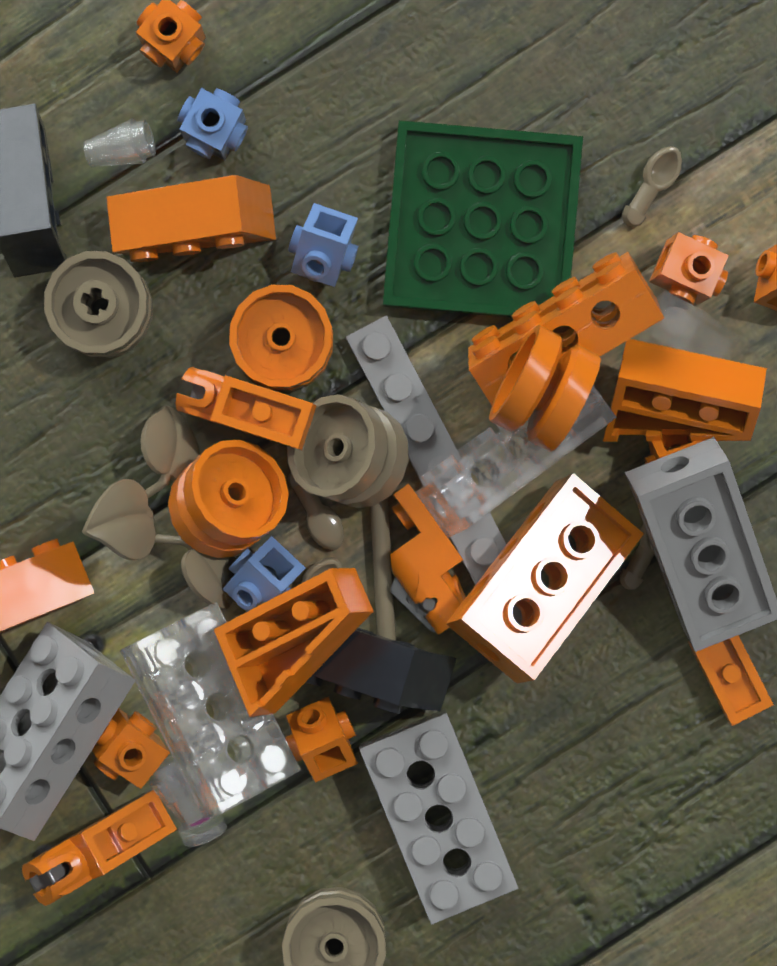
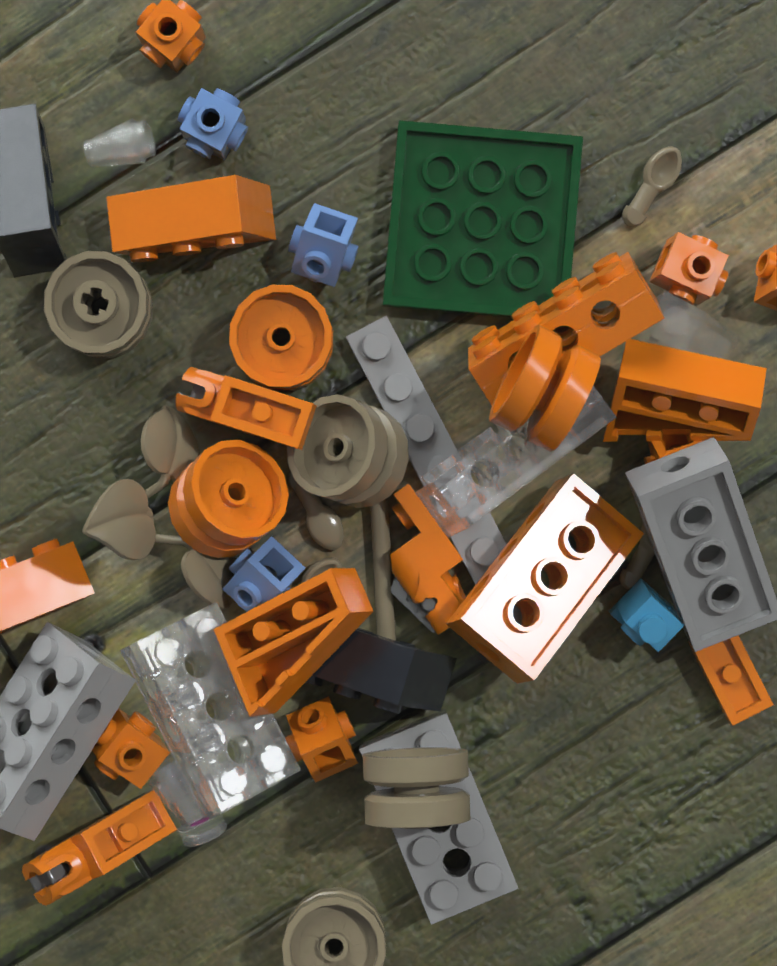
(416, 795): none -> dark tan wheel
(647, 616): none -> dark azure brick

